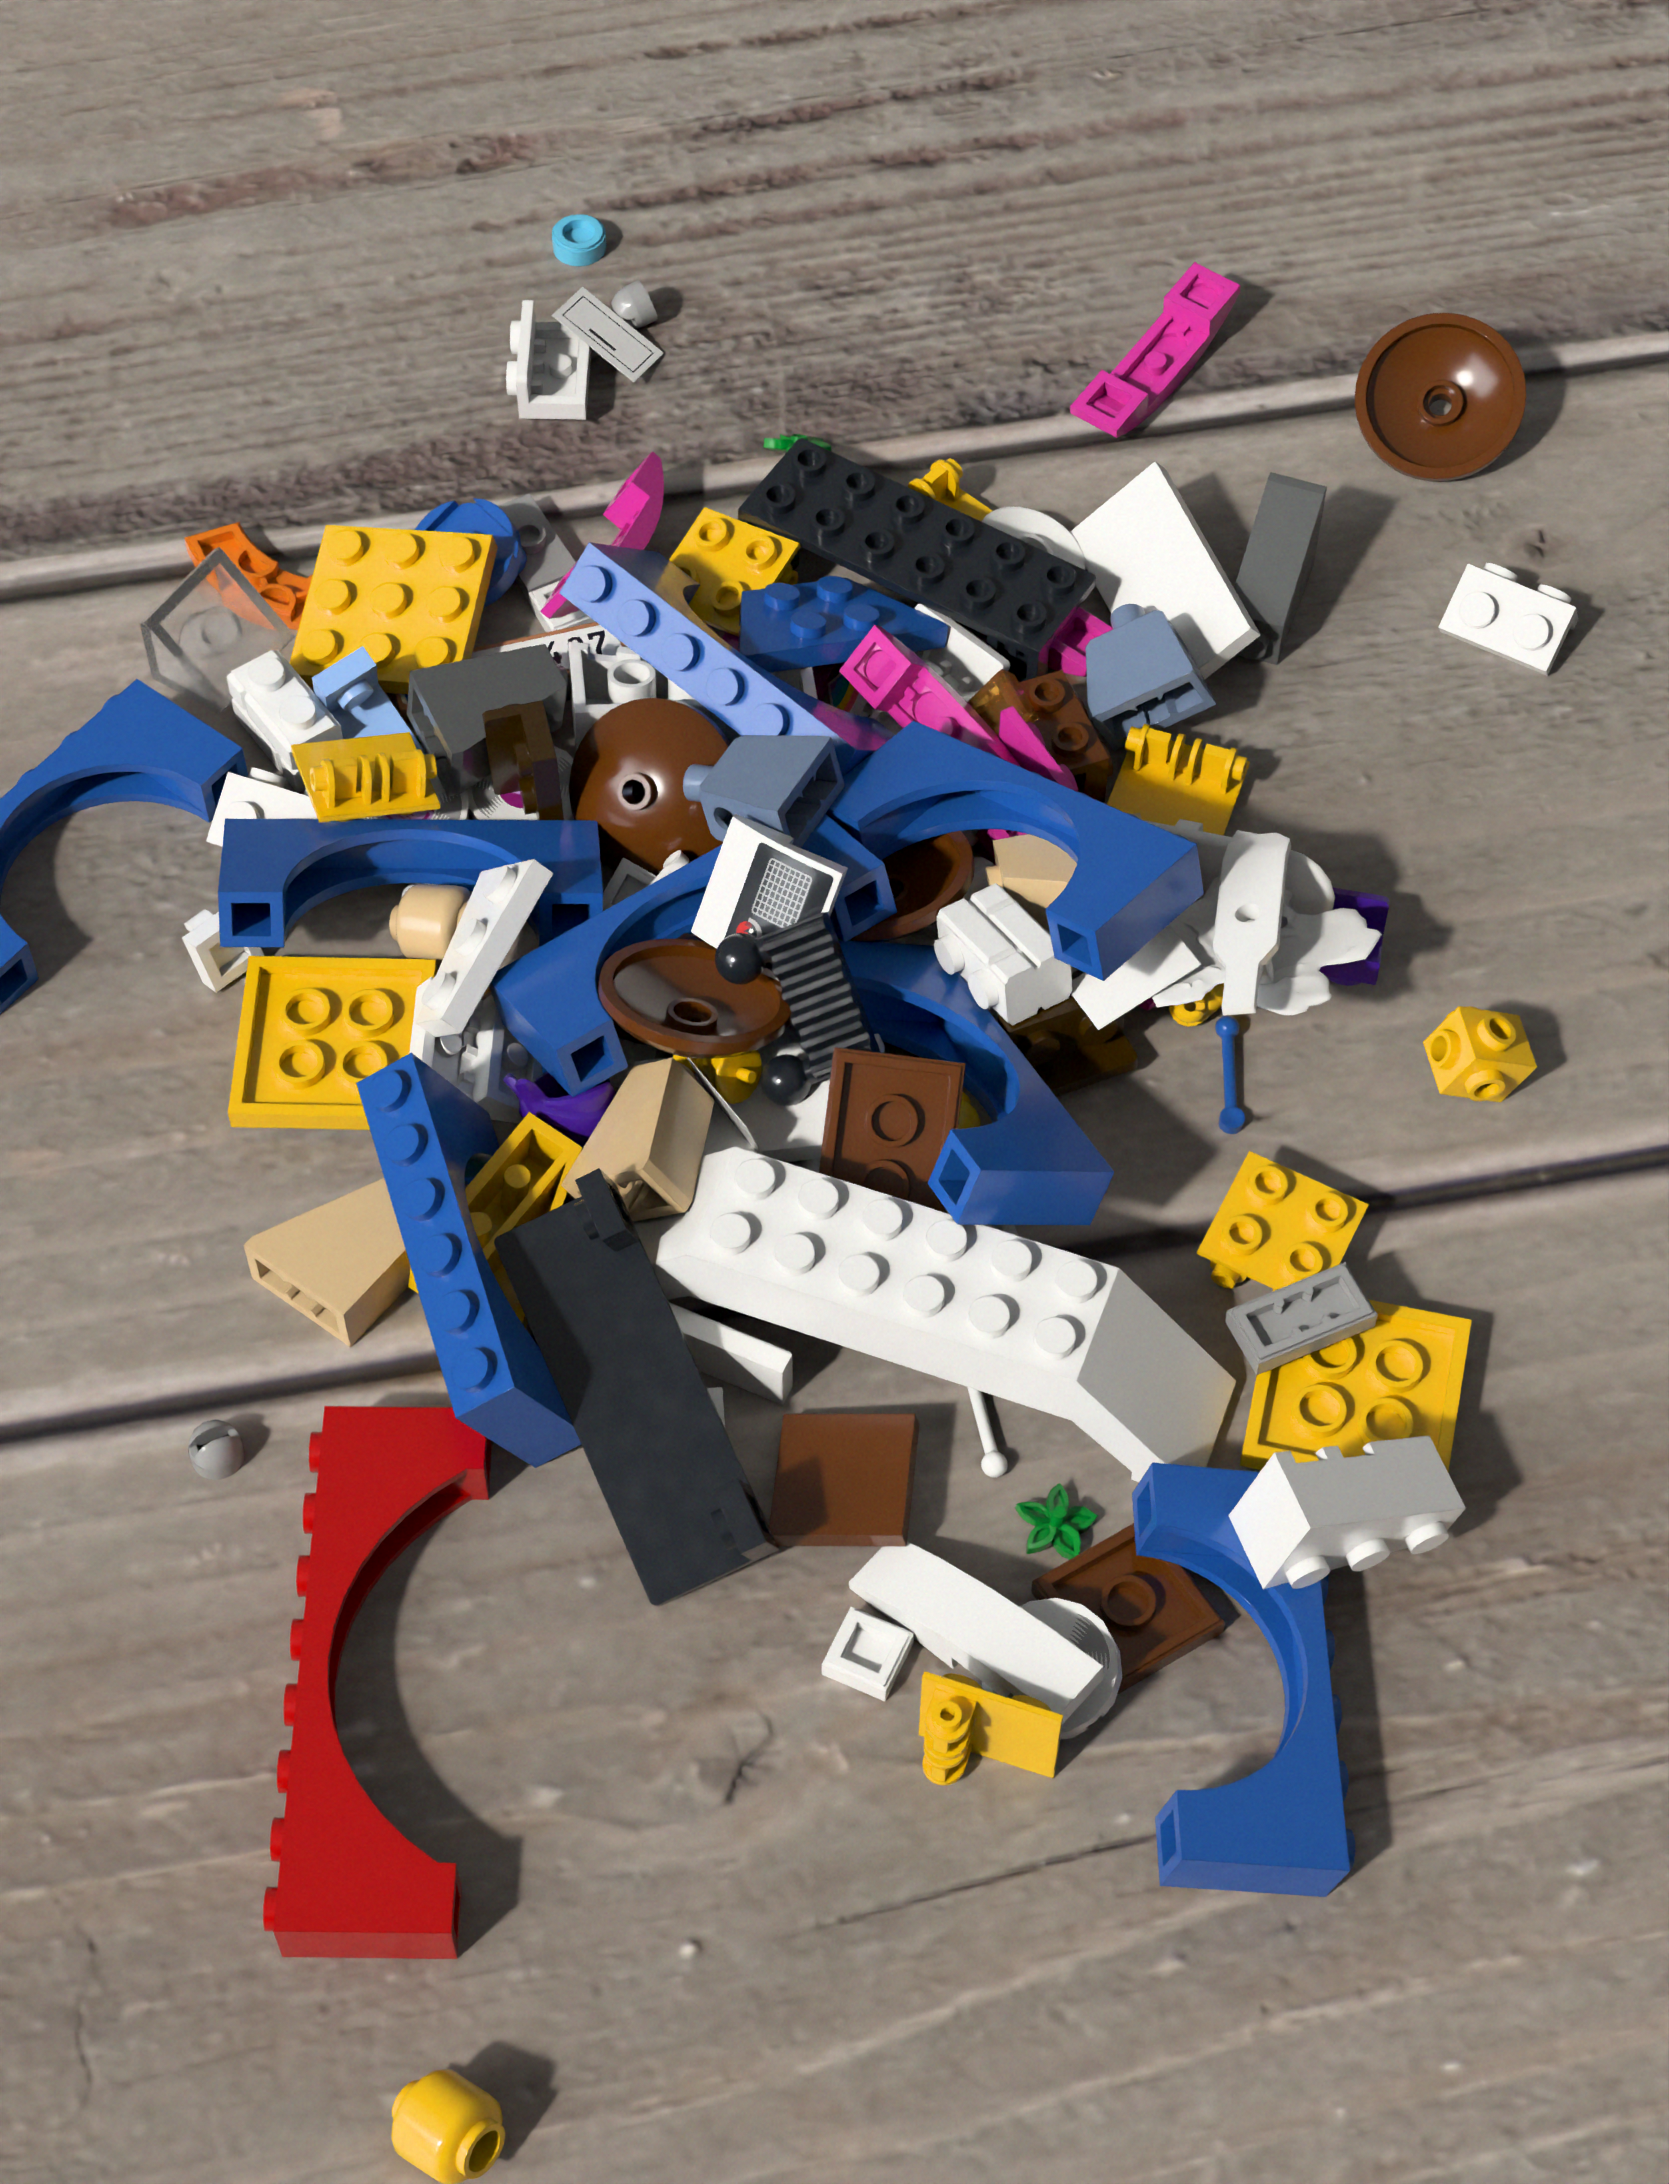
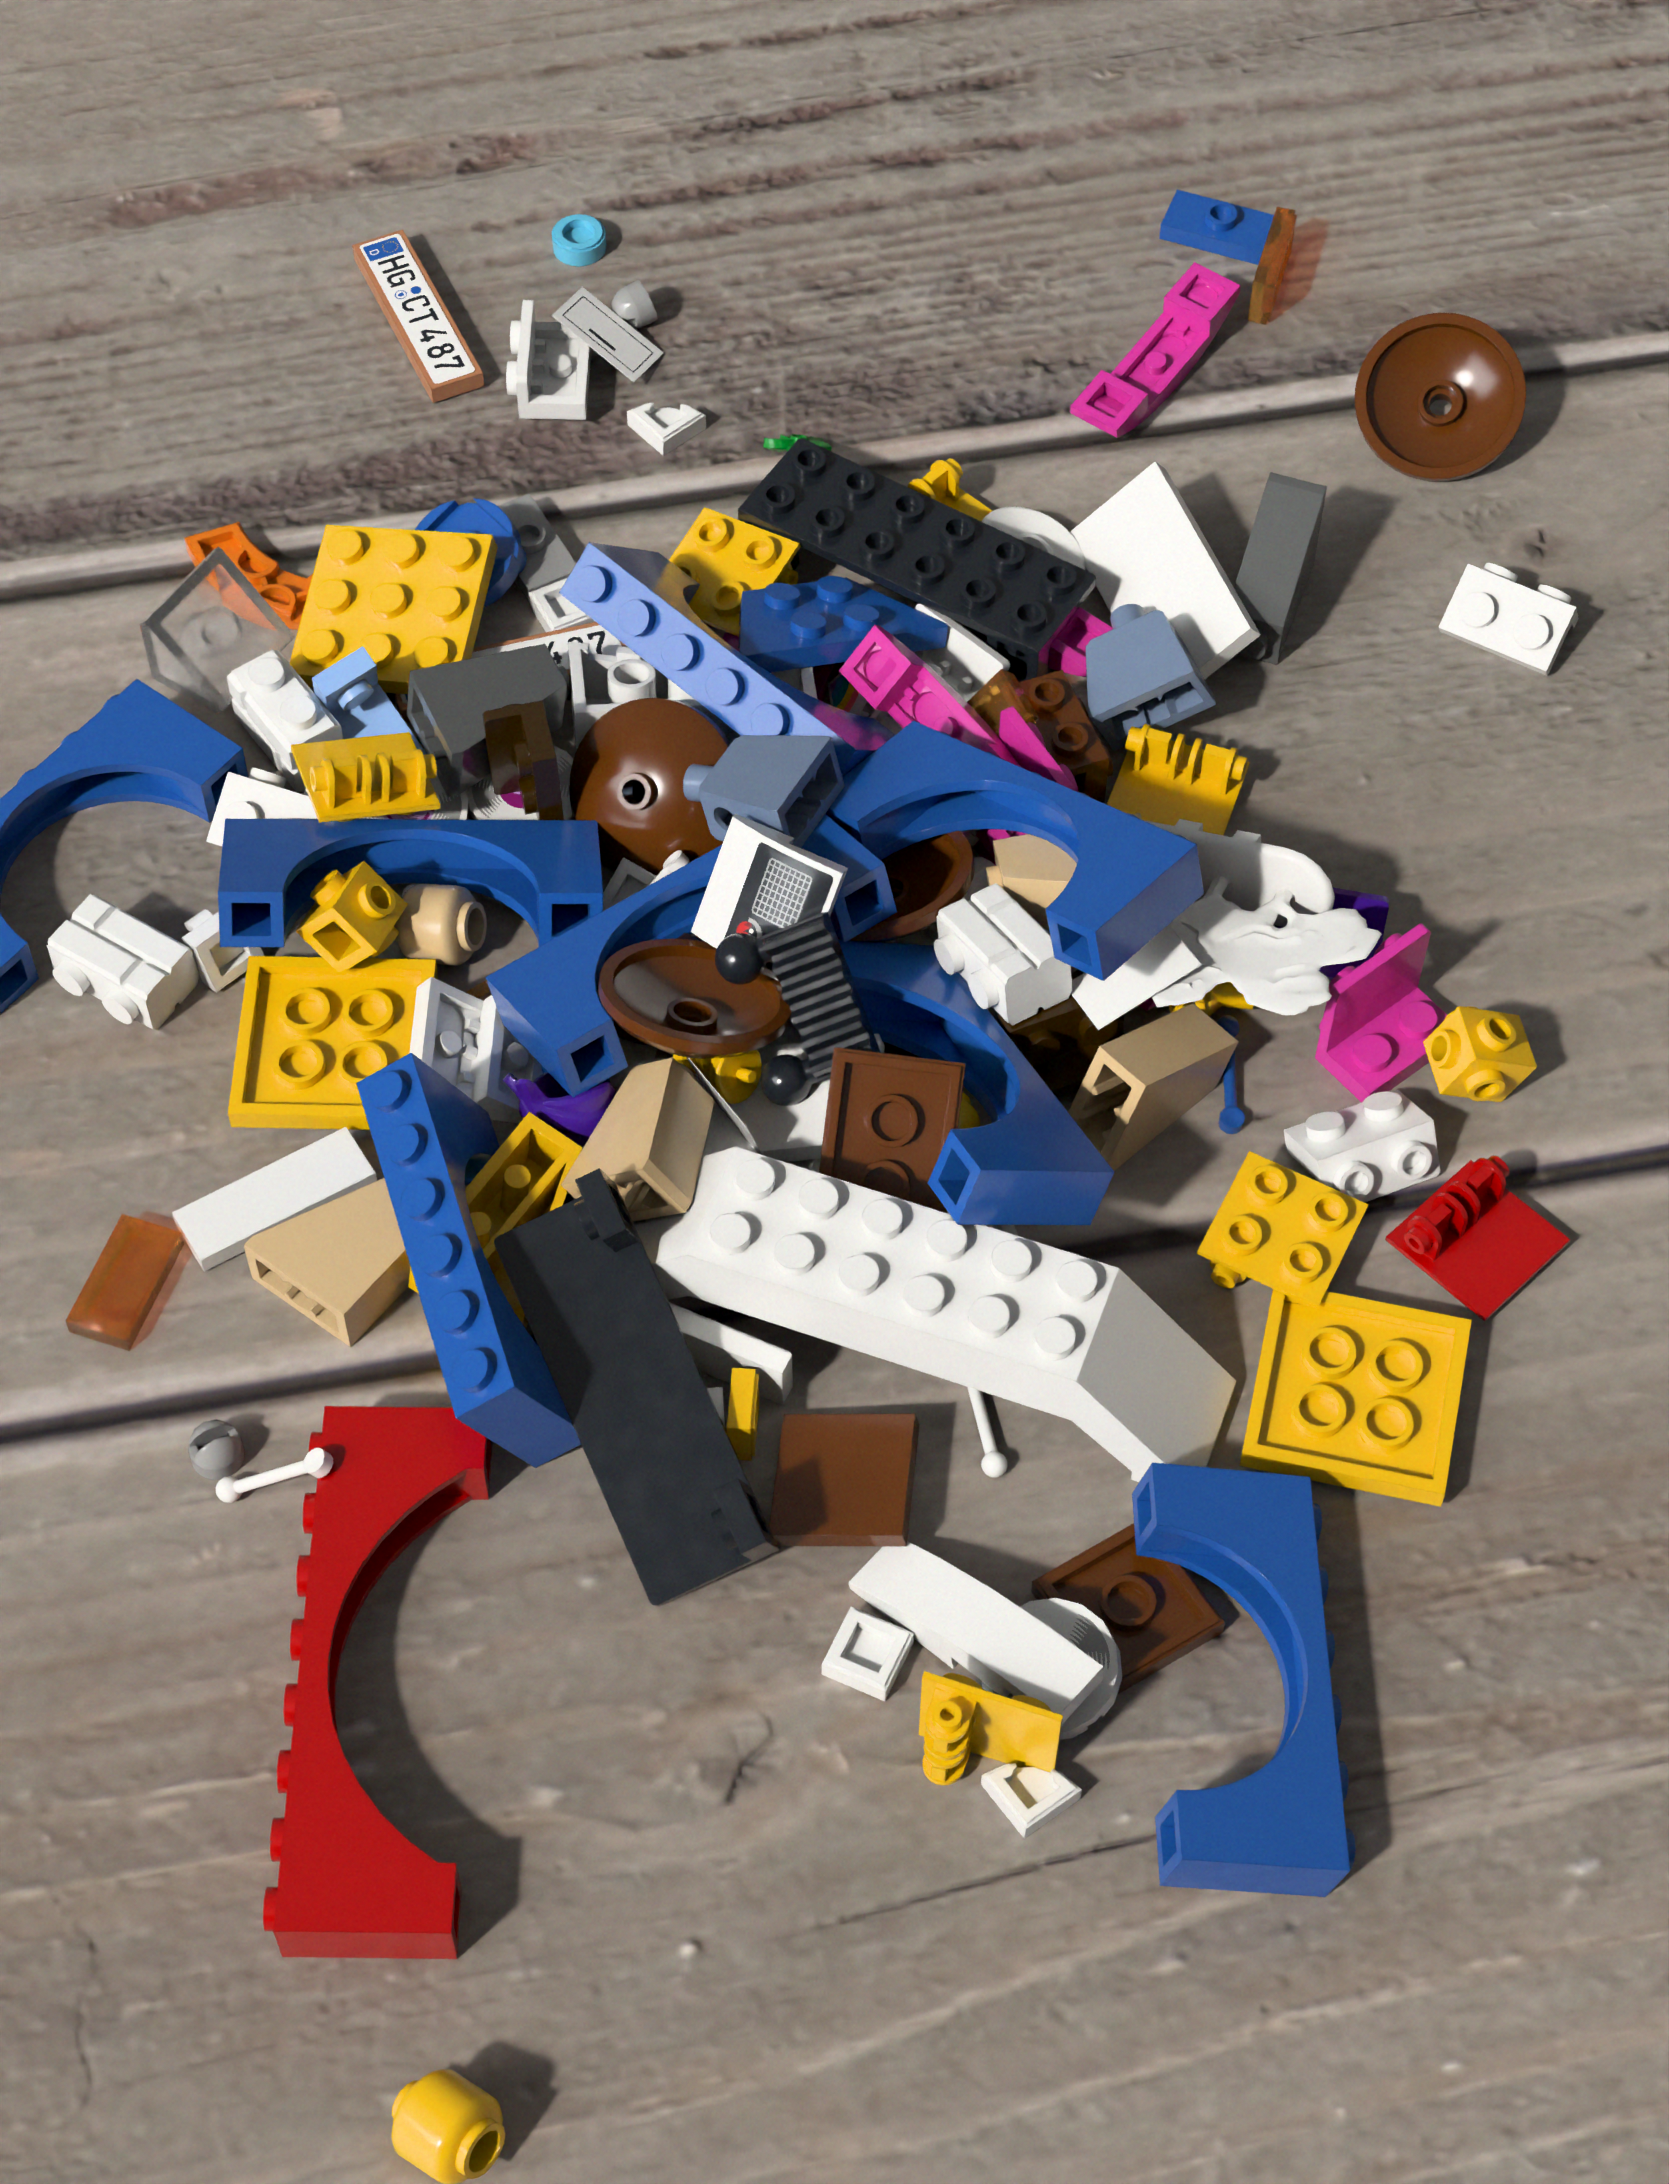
(122, 963): none -> white brick
(125, 1282): none -> clear orange tile
(293, 1185): none -> white tile
(316, 1463): none -> white hinge
(361, 909): none -> yellow brick
(418, 316): none -> tile
(480, 943): white wing -> none
(636, 514): dark pink slope -> none
(666, 426): none -> white tile
(743, 1412): none -> yellow tile
(1030, 1795): none -> white tile
(1056, 1523): green plant -> none
(1149, 1081): none -> tan slope
(1216, 226): none -> blue plate
(1249, 890): white piece -> none
(1272, 265): none -> clear orange tile
(1301, 1318): light grey plate -> none
(1344, 1511): white wedge -> none
(1368, 1146): none -> white bracket
(1379, 1018): none -> dark pink bracket
(1478, 1237): none -> red hinge

